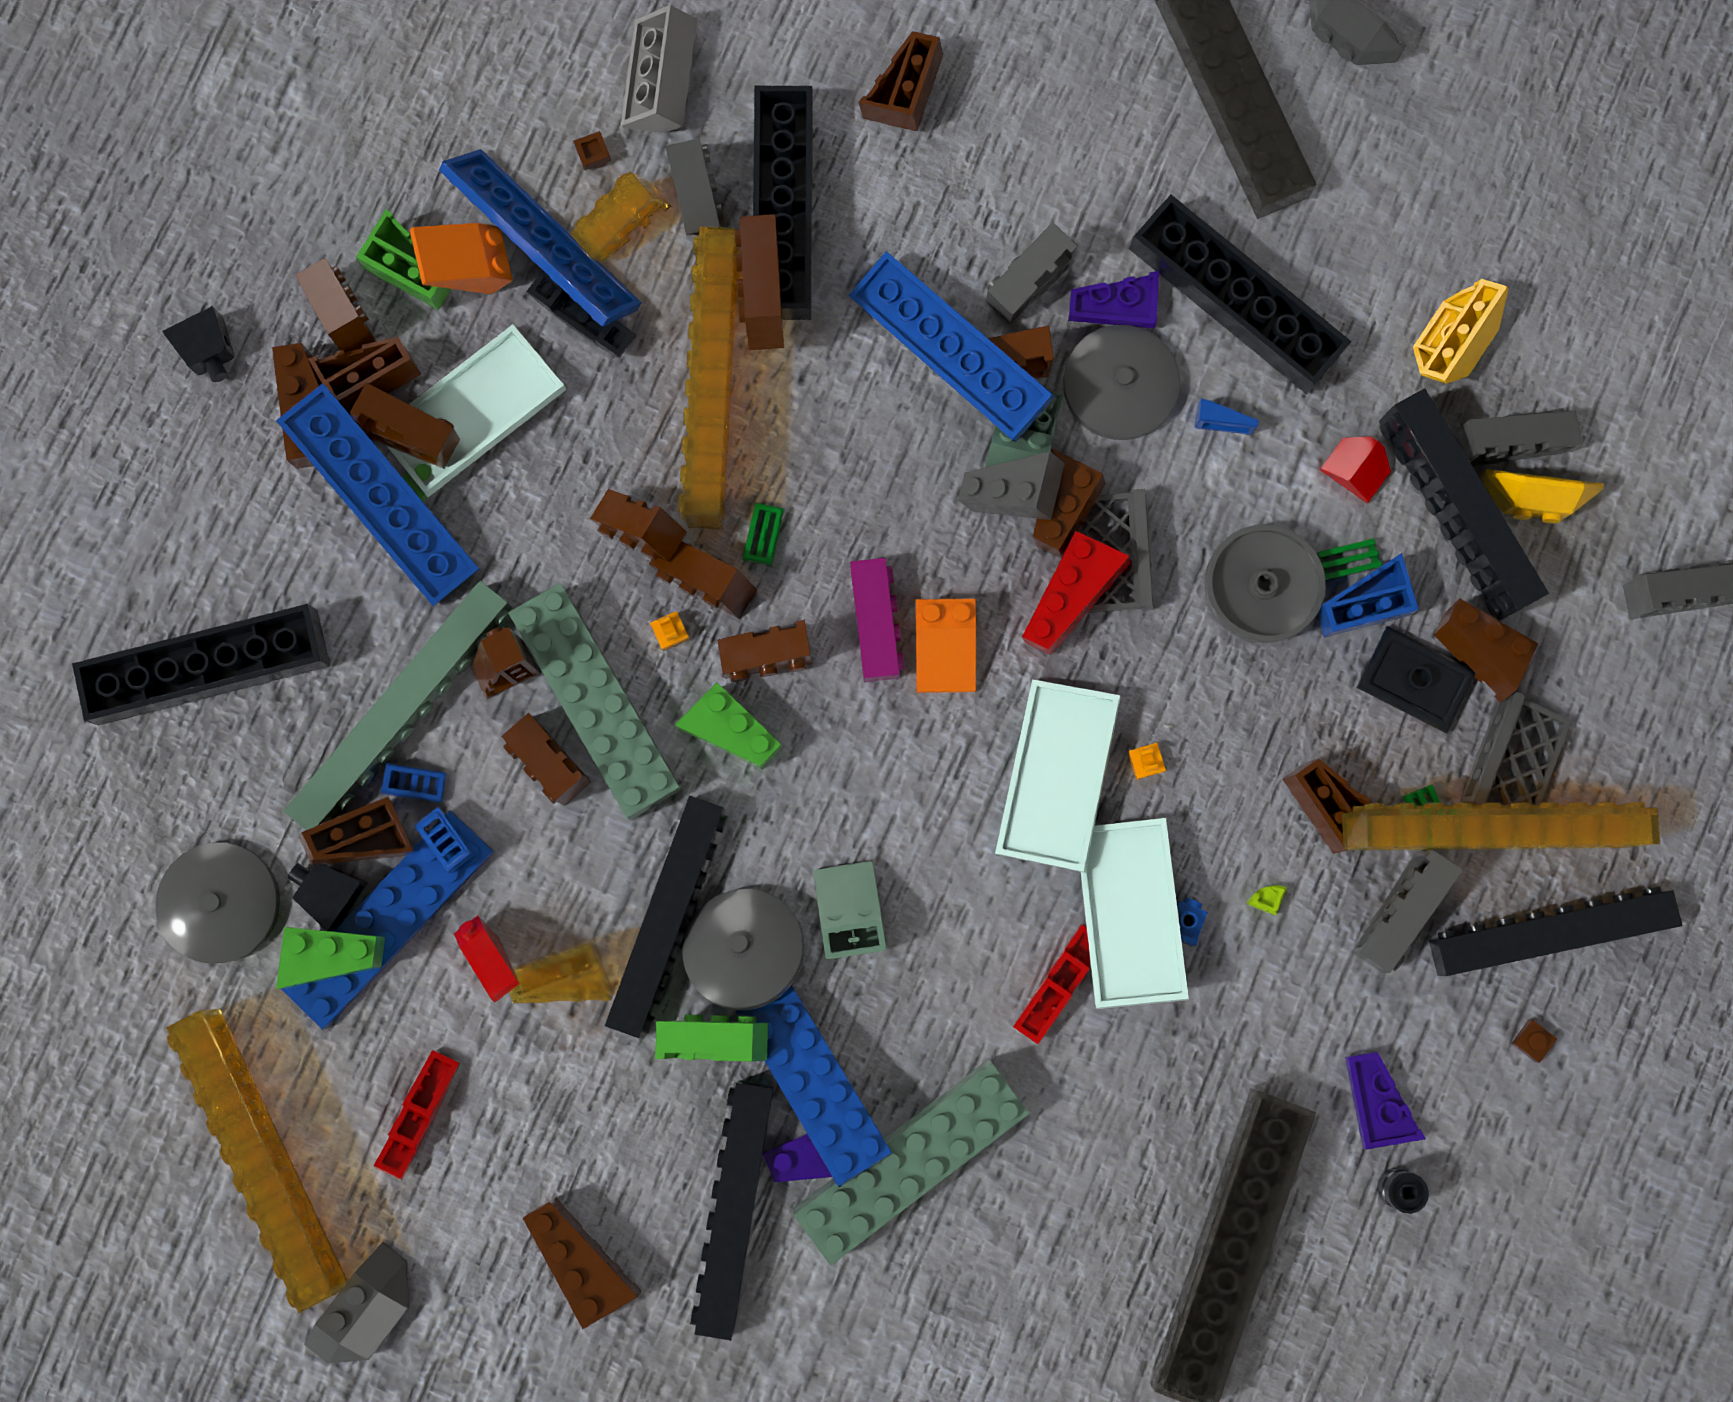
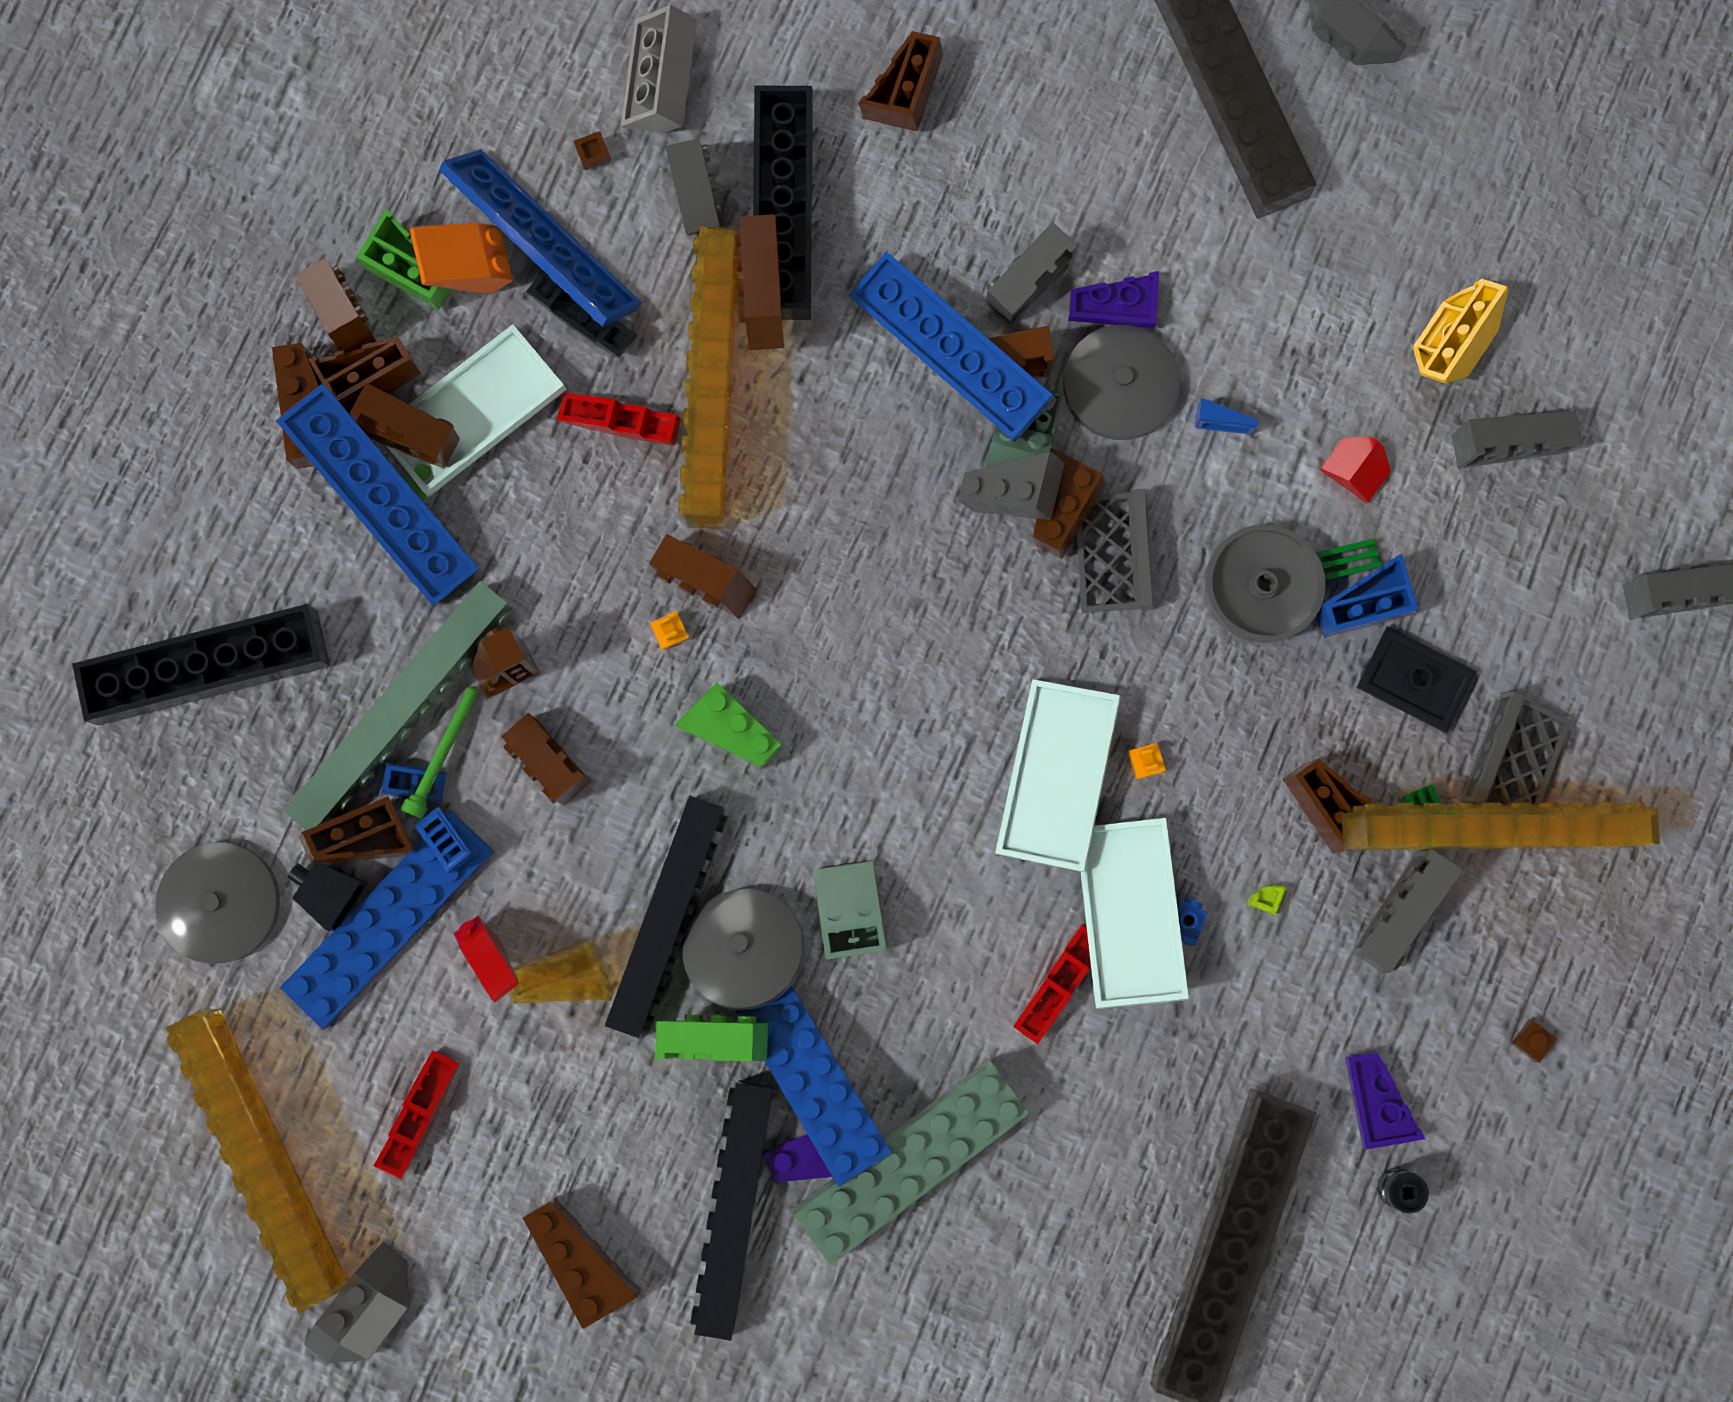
(203, 343): black torso -> none
(322, 955): bright green wedge -> none
(416, 804): none -> bright green piece
(595, 701): sand green brick -> none
(617, 215): clear yellow wedge -> none
(618, 419): none -> red slope
(638, 526): reddish brown wedge -> none
(757, 559): green tile -> none
(765, 652): reddish brown wedge -> none
(875, 620): magenta brick -> none
(945, 645): orange slope -> none
(1076, 585): red wedge -> none
(1238, 294): black brick -> none
(1461, 505): black brick -> none
(1487, 646): reddish brown wedge -> none
(1537, 495): yellow wedge -> none
(1556, 932): black brick -> none

